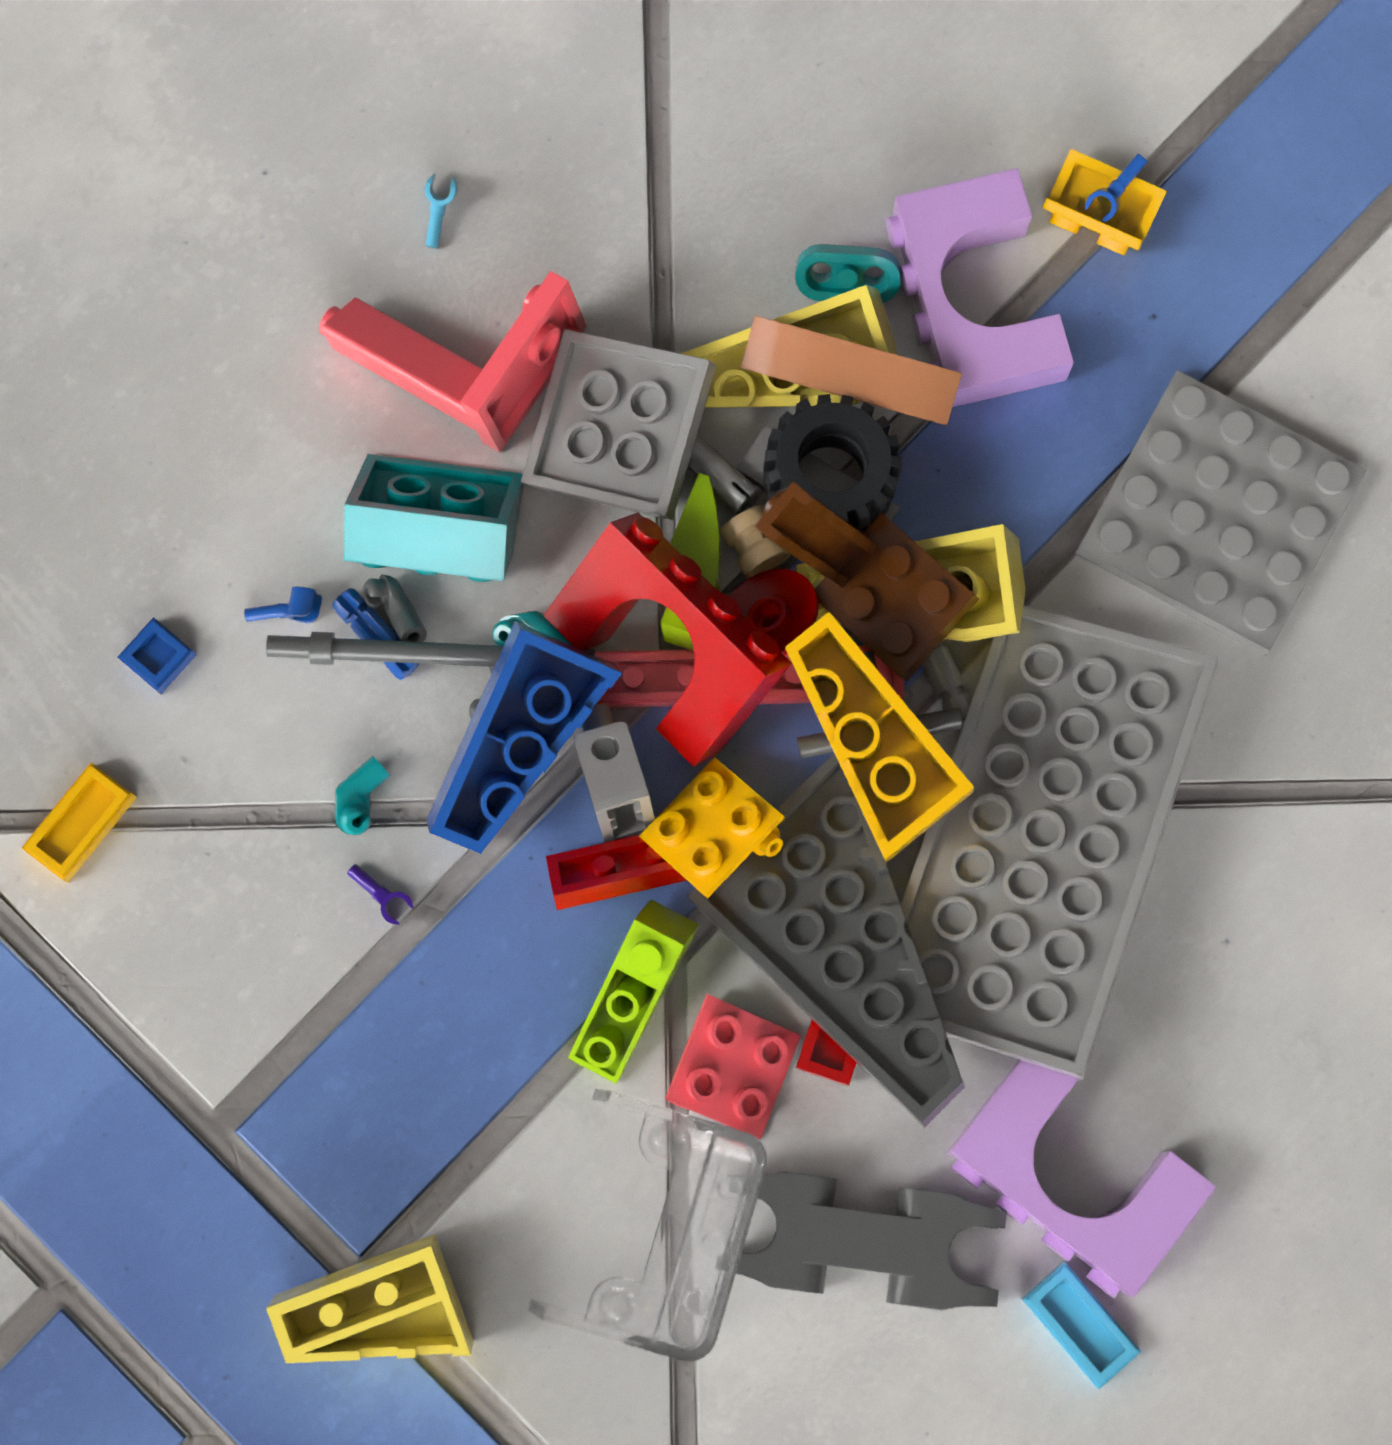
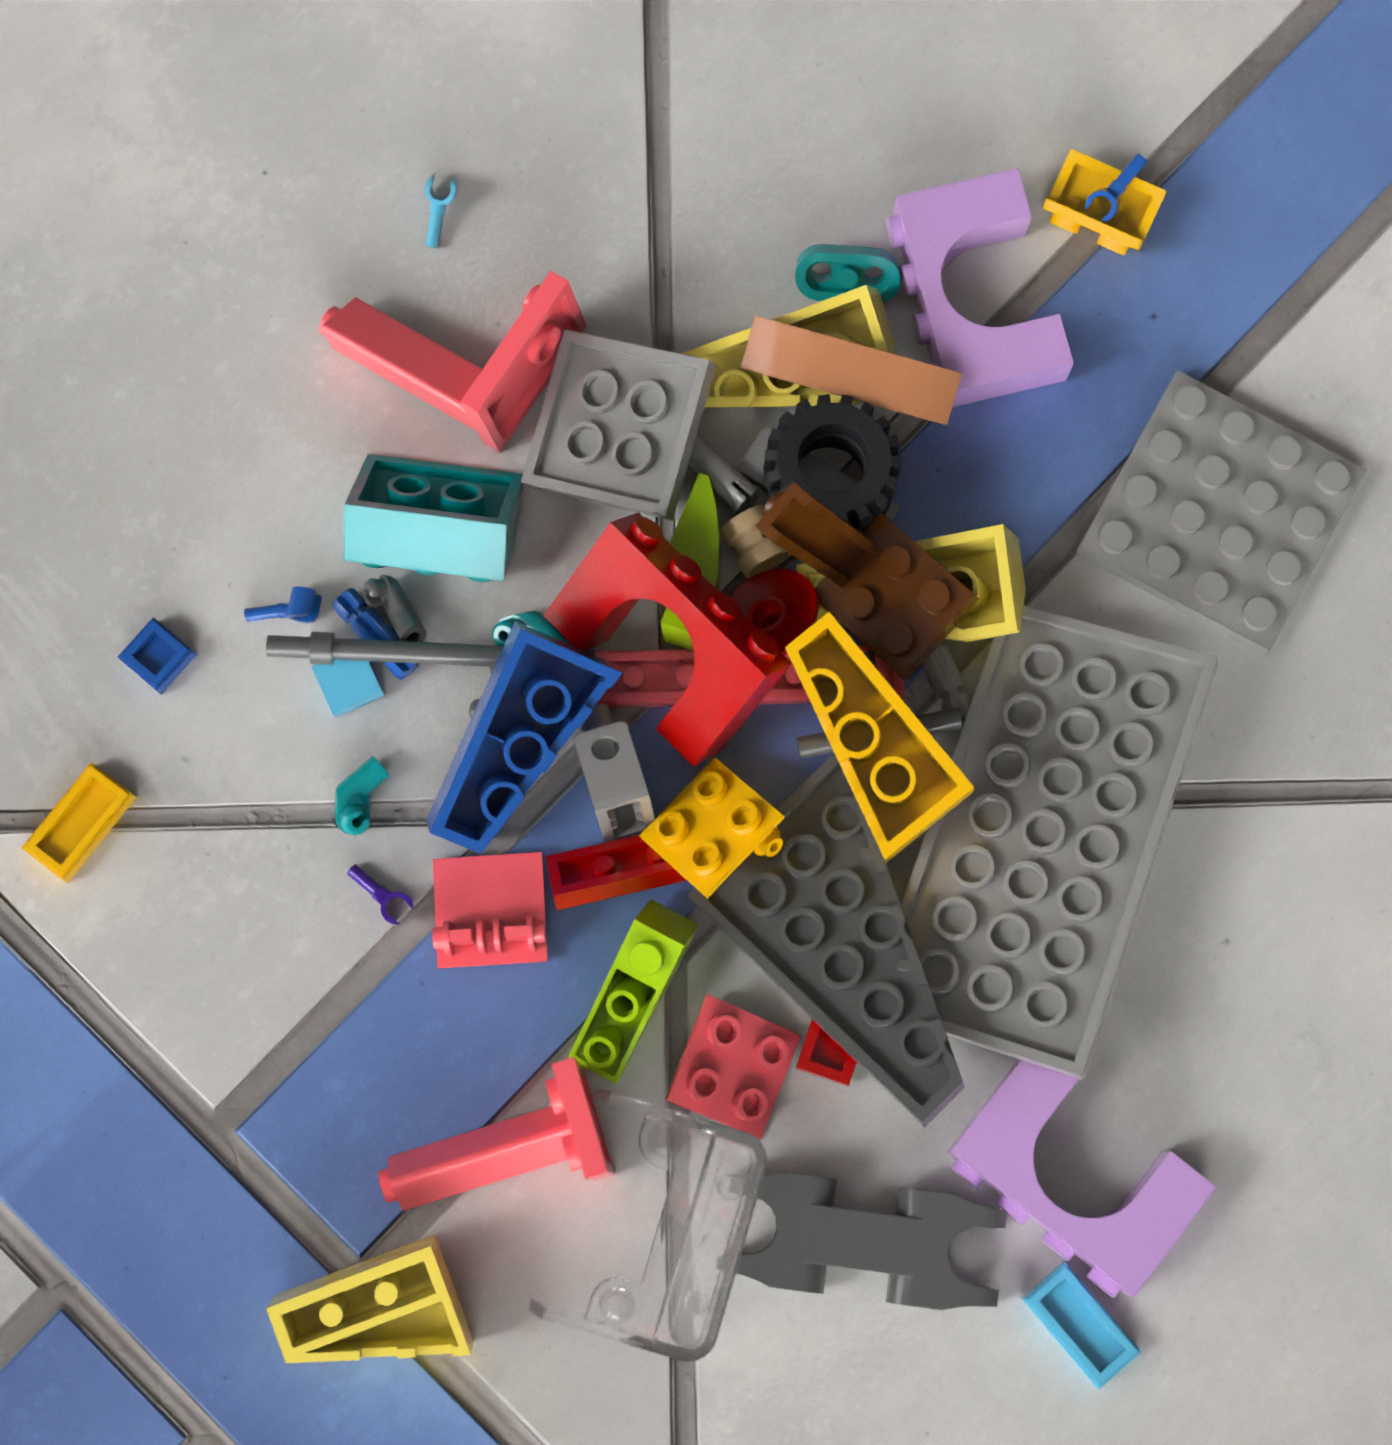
(347, 685): none -> medium azure tile
(489, 910): none -> coral hinge
(507, 1148): none -> coral piece

